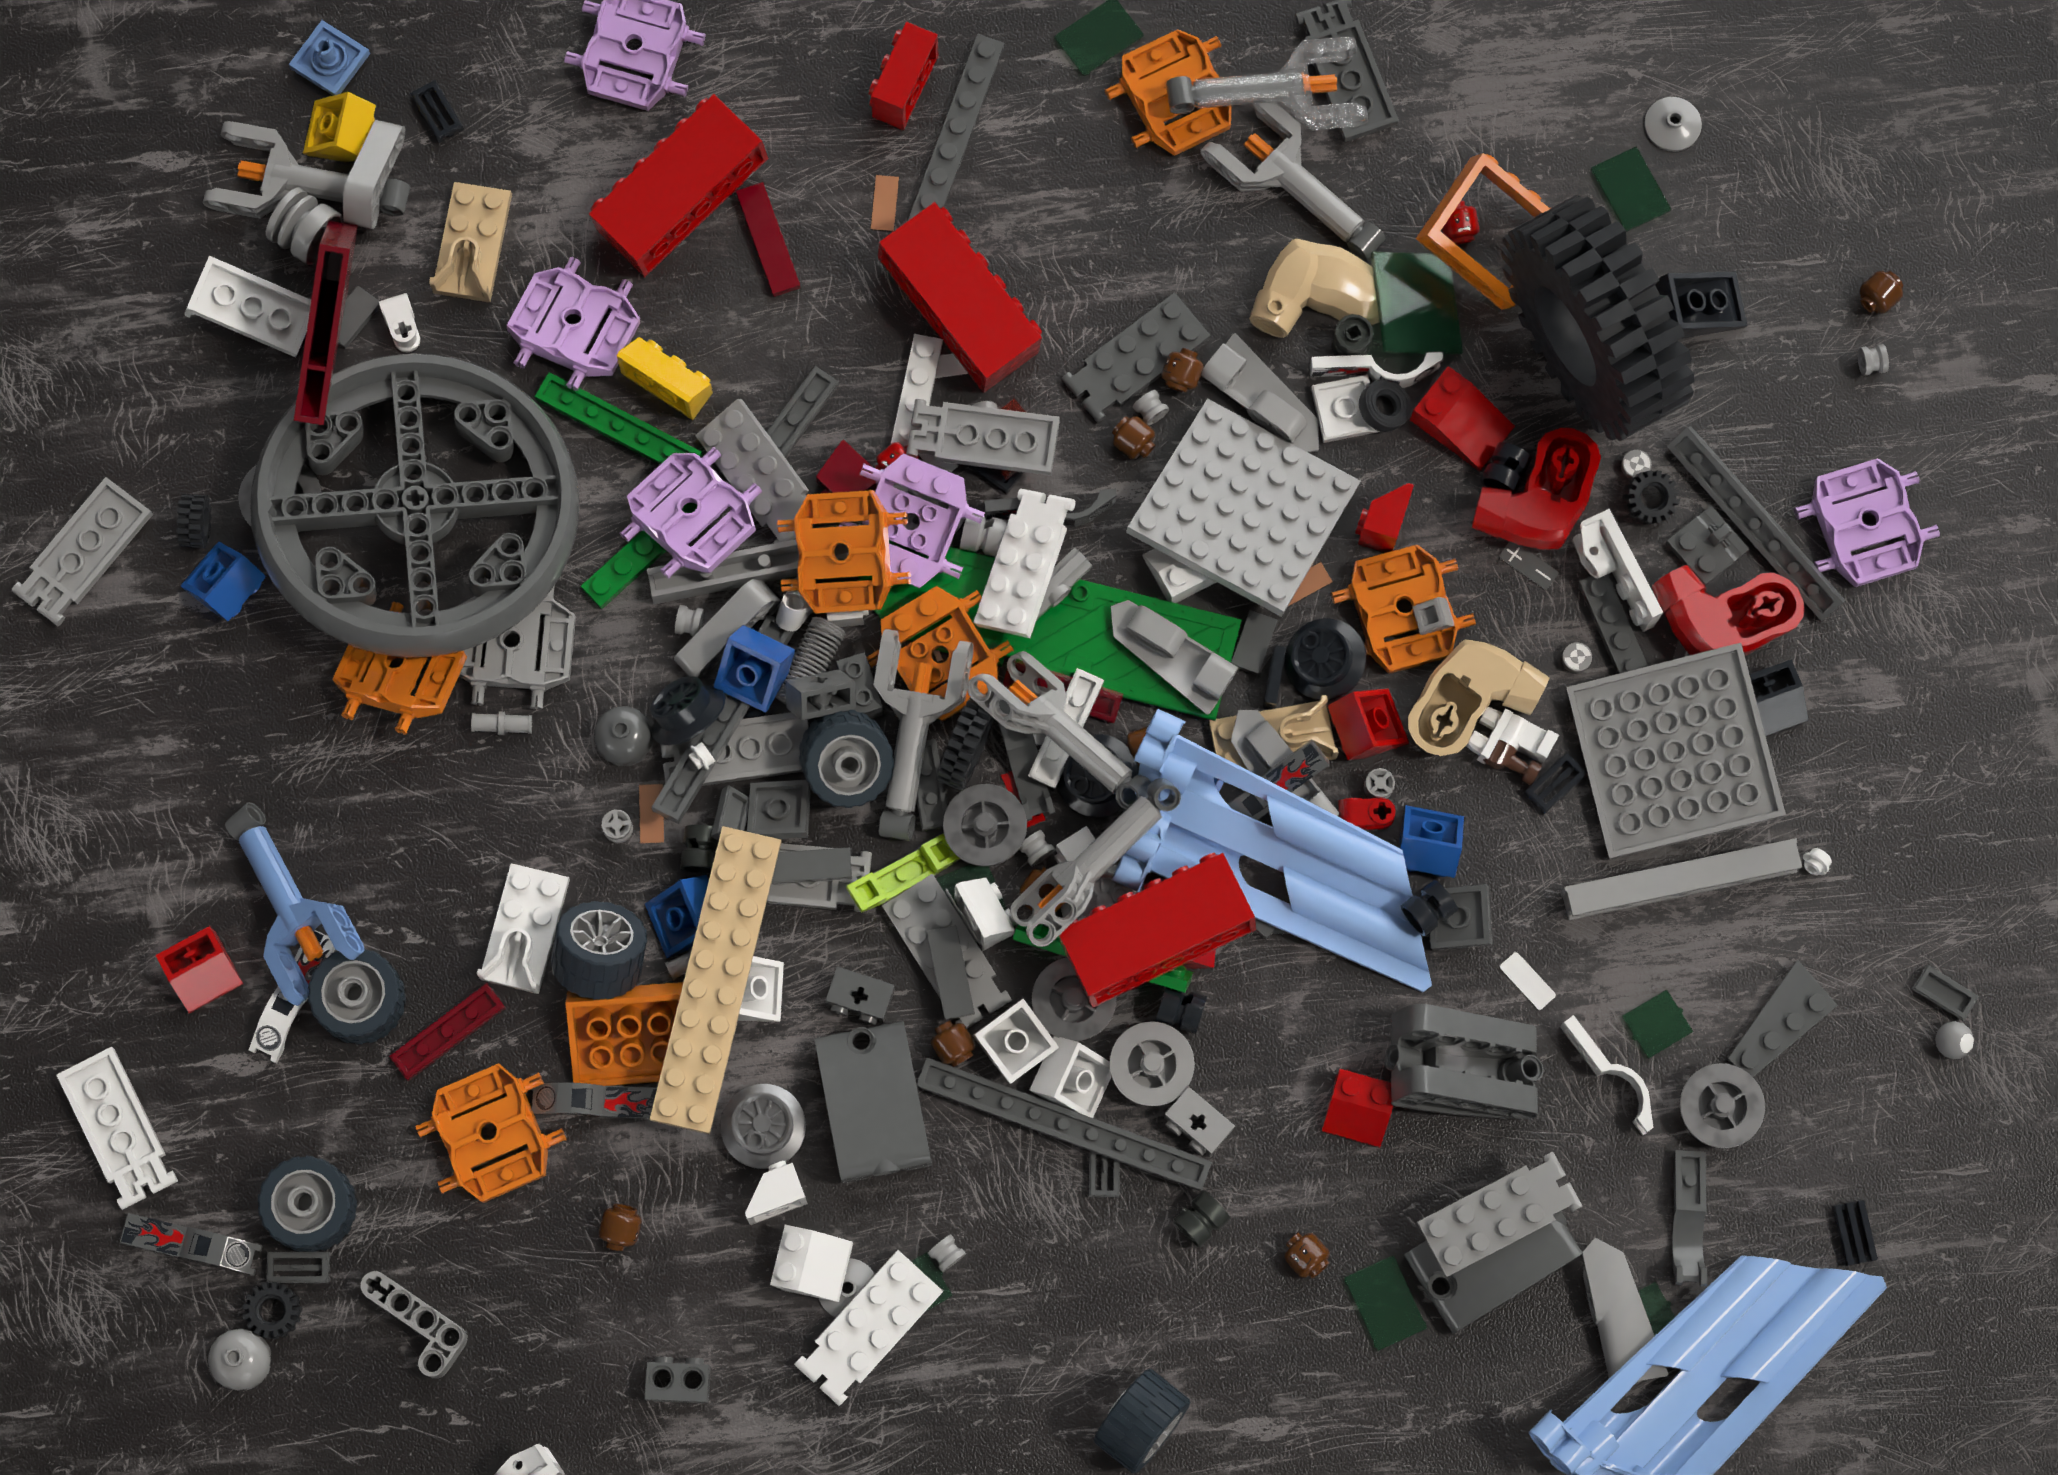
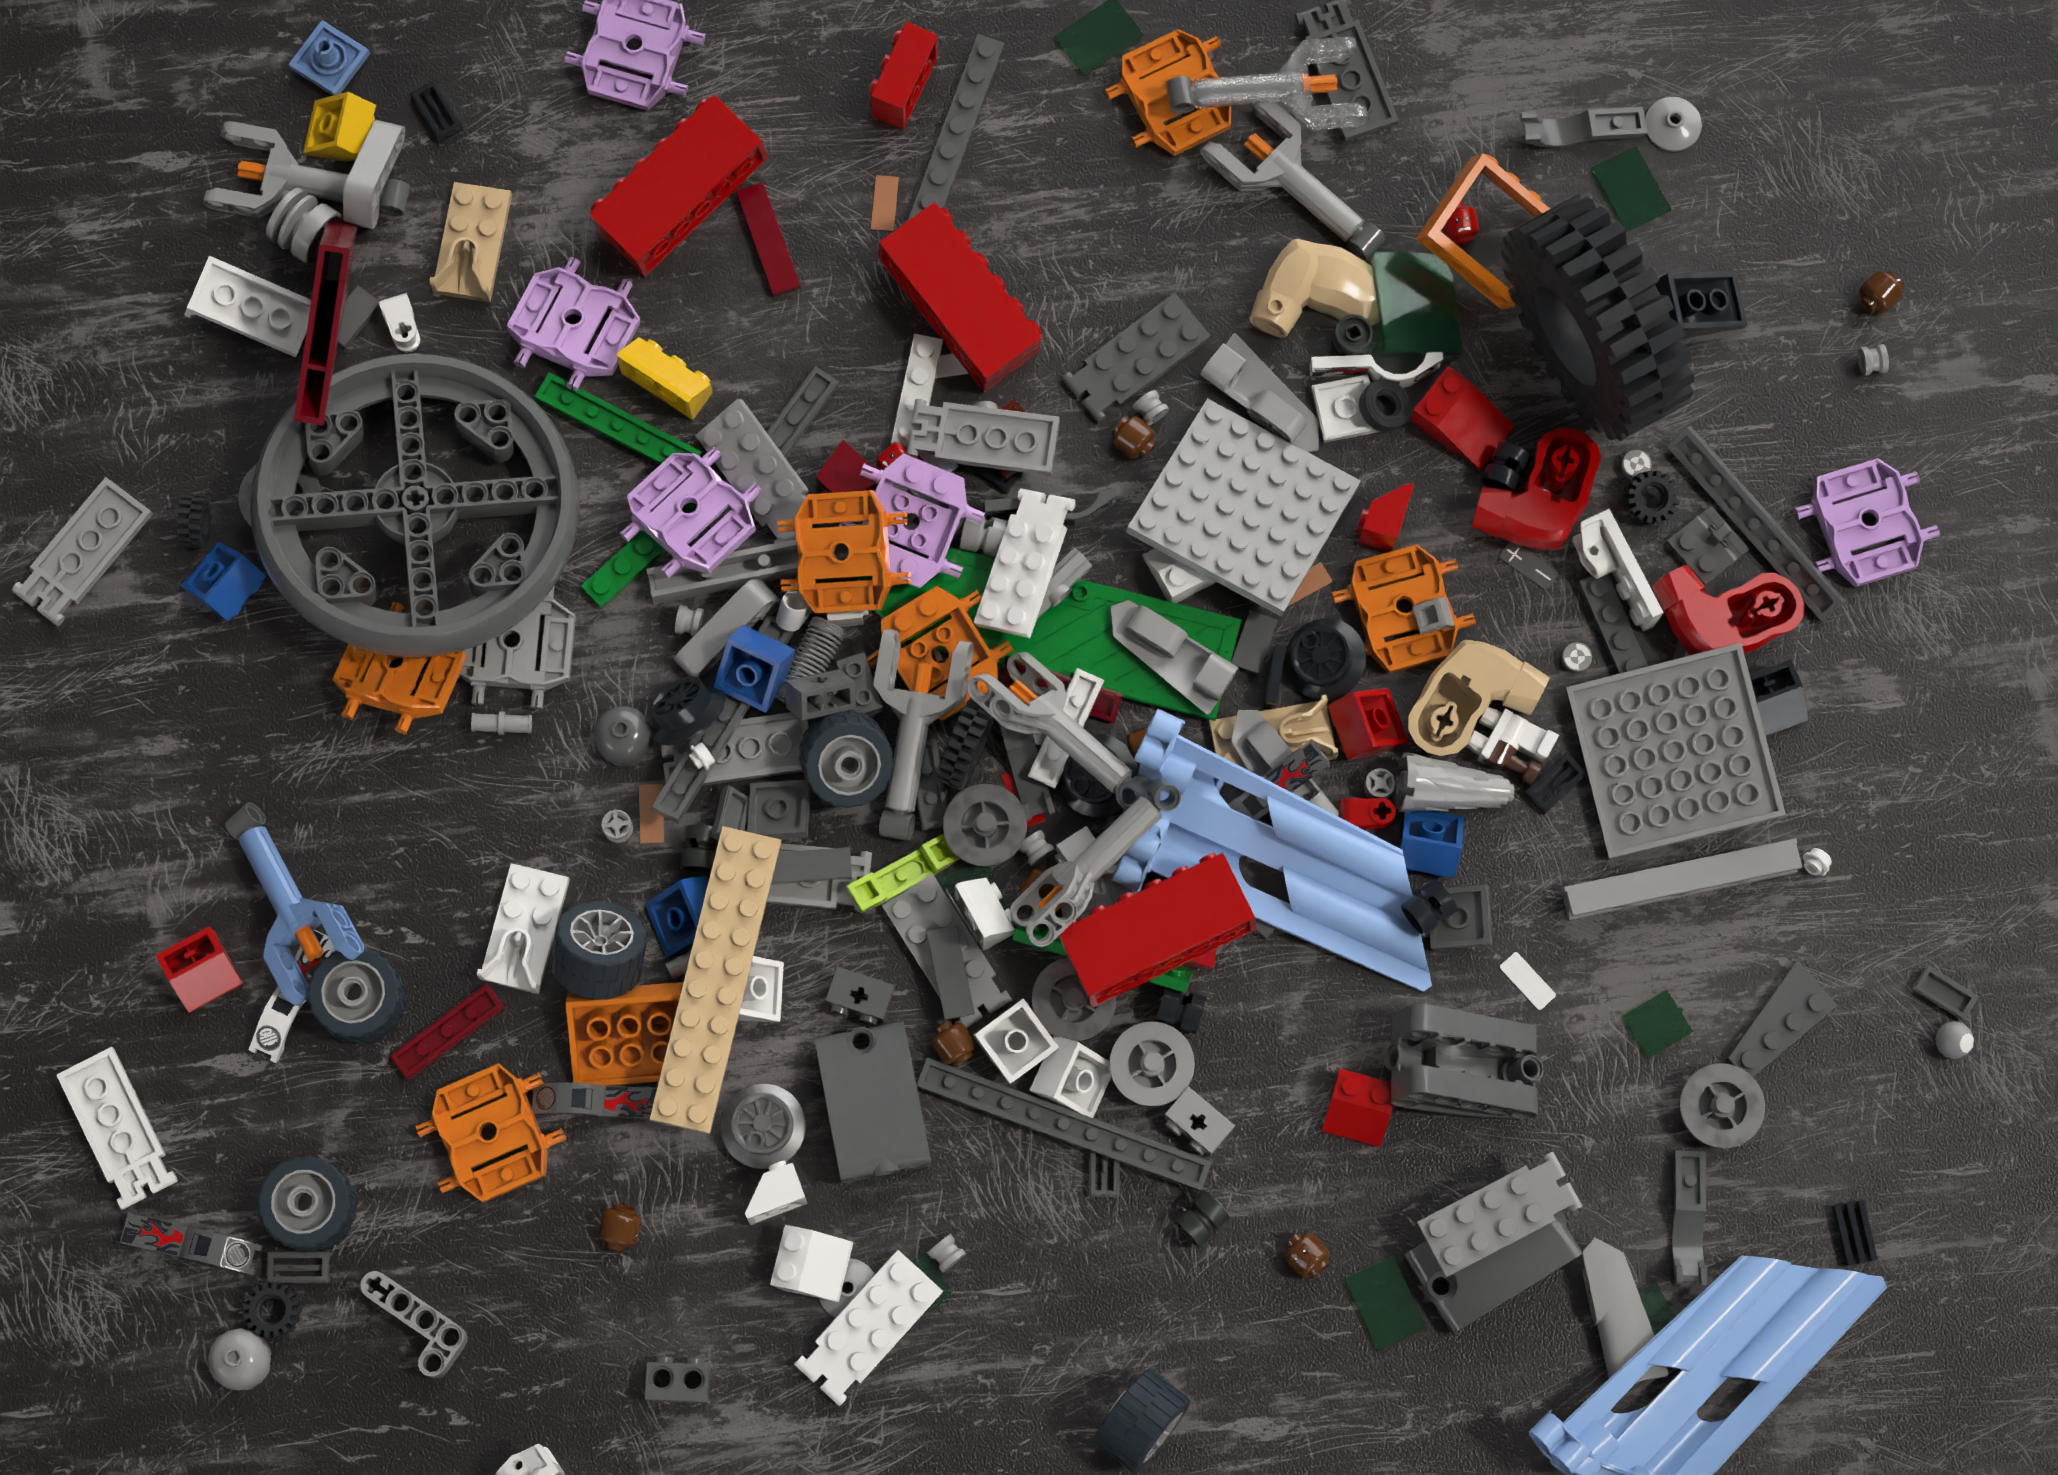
(1182, 370): reddish brown head -> none
(1443, 786): none -> light grey cone
(1583, 127): none -> dark grey piece
(1601, 1066): white piece -> none

